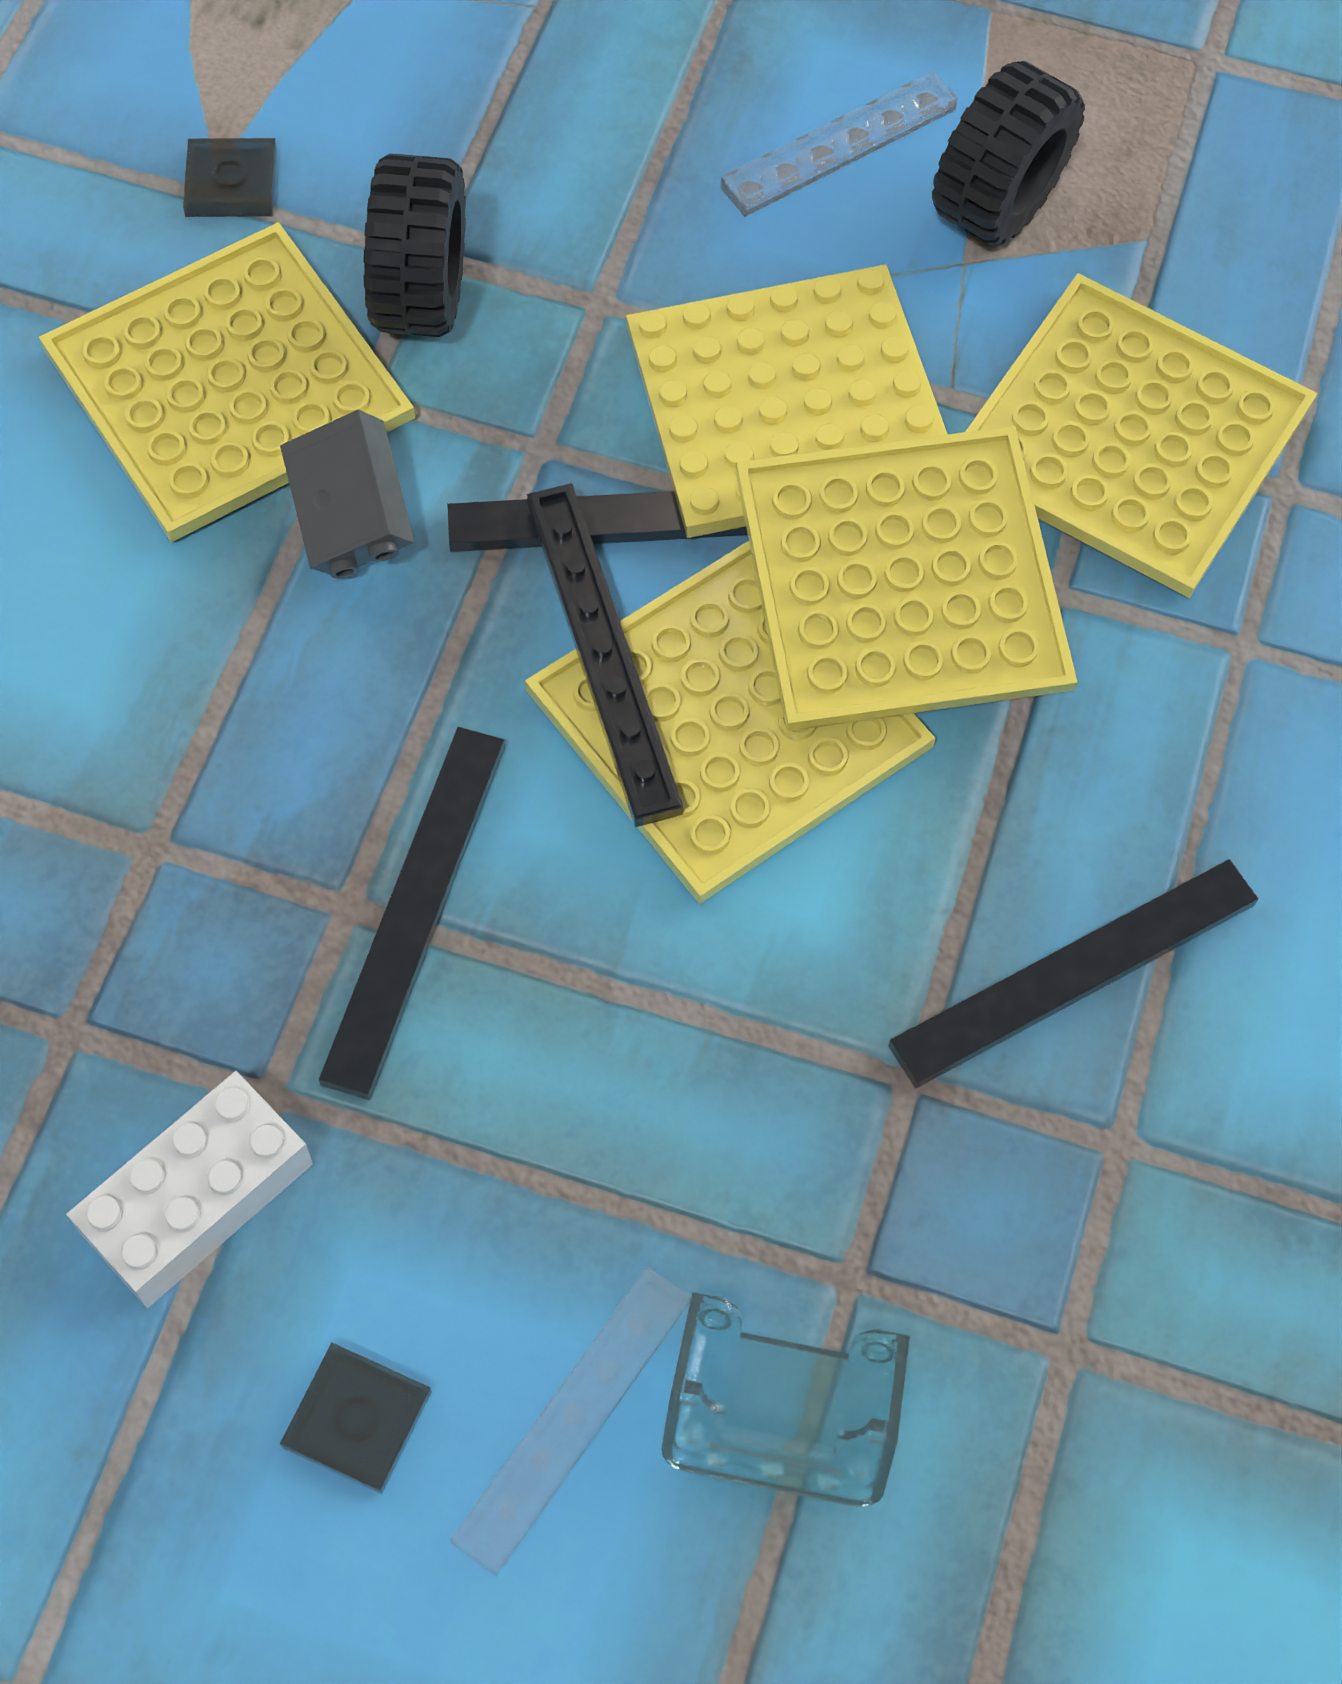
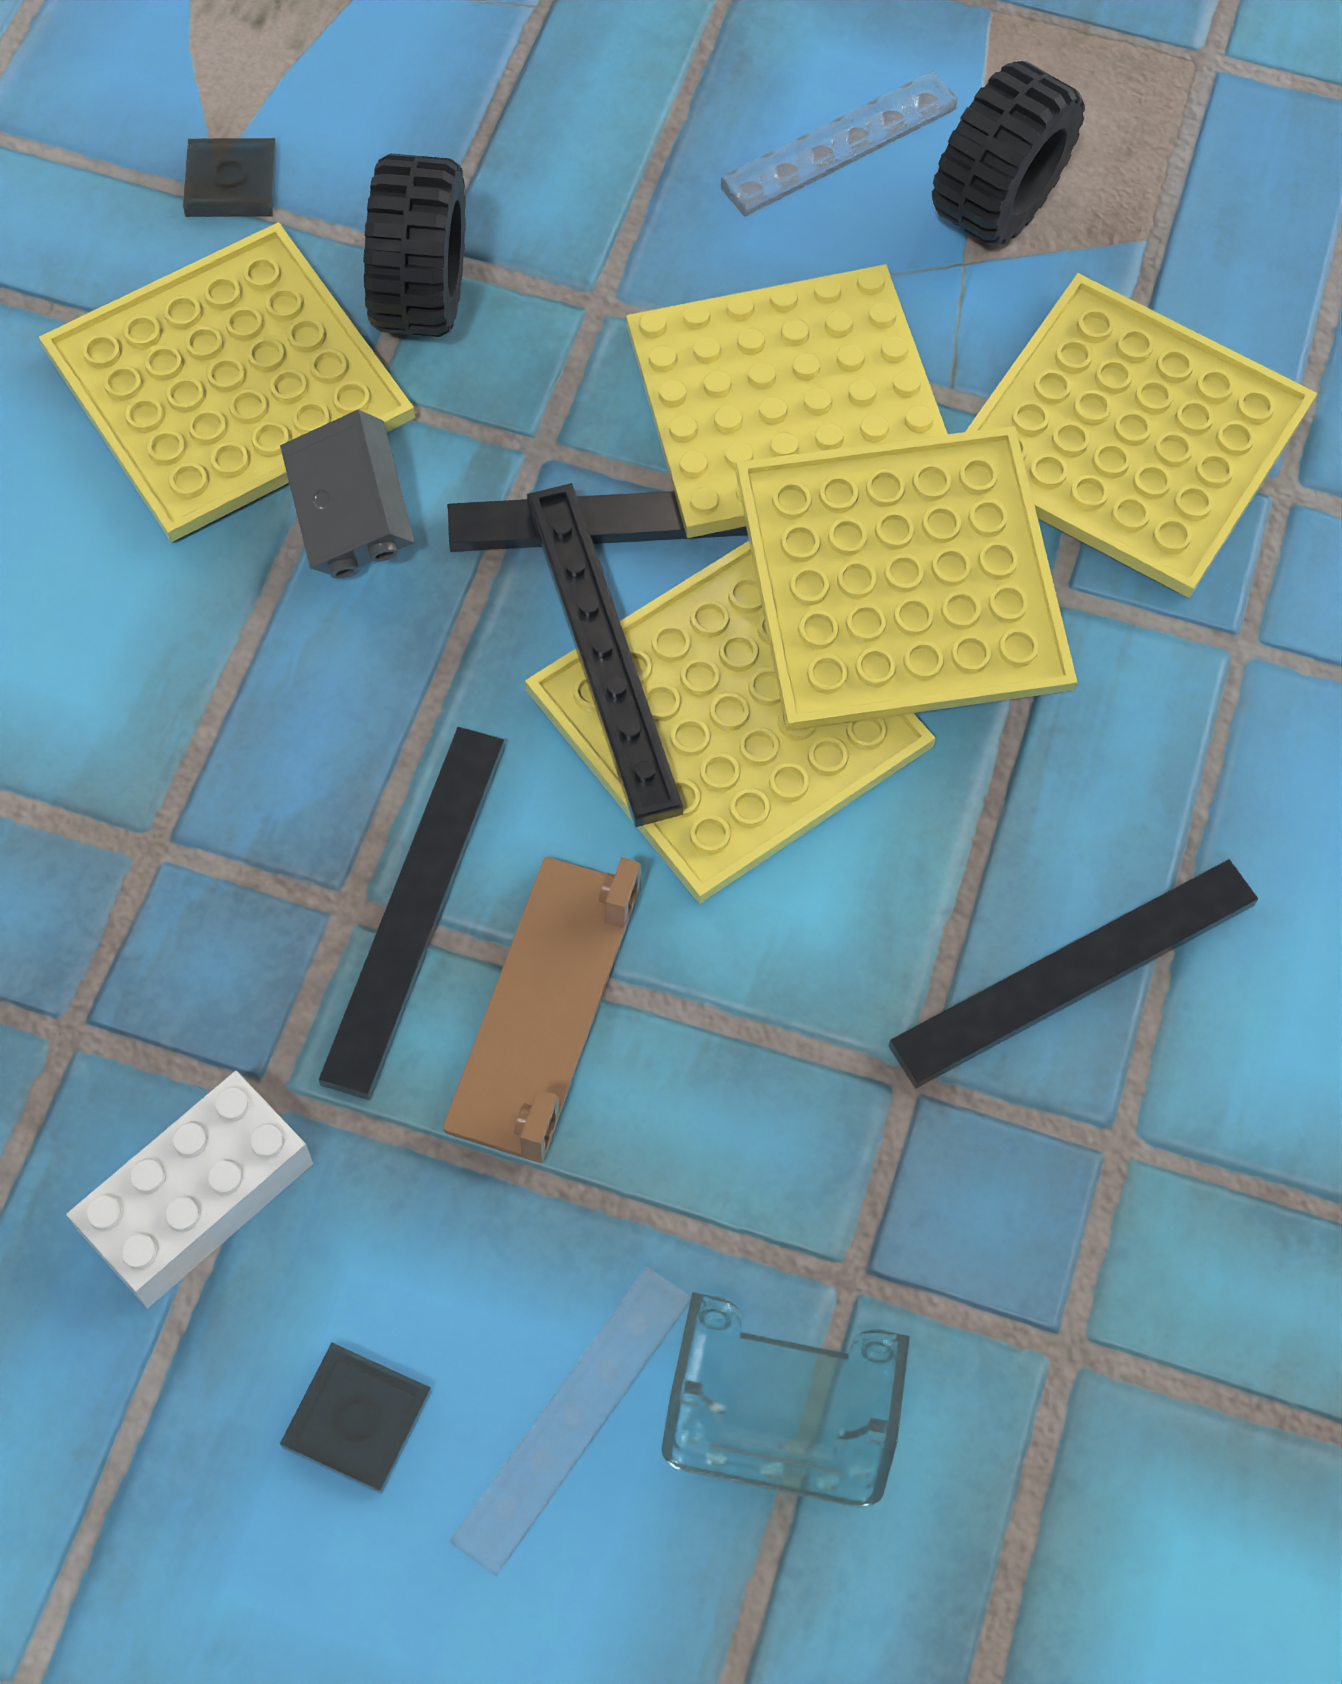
(543, 1008): none -> medium nougat bracket

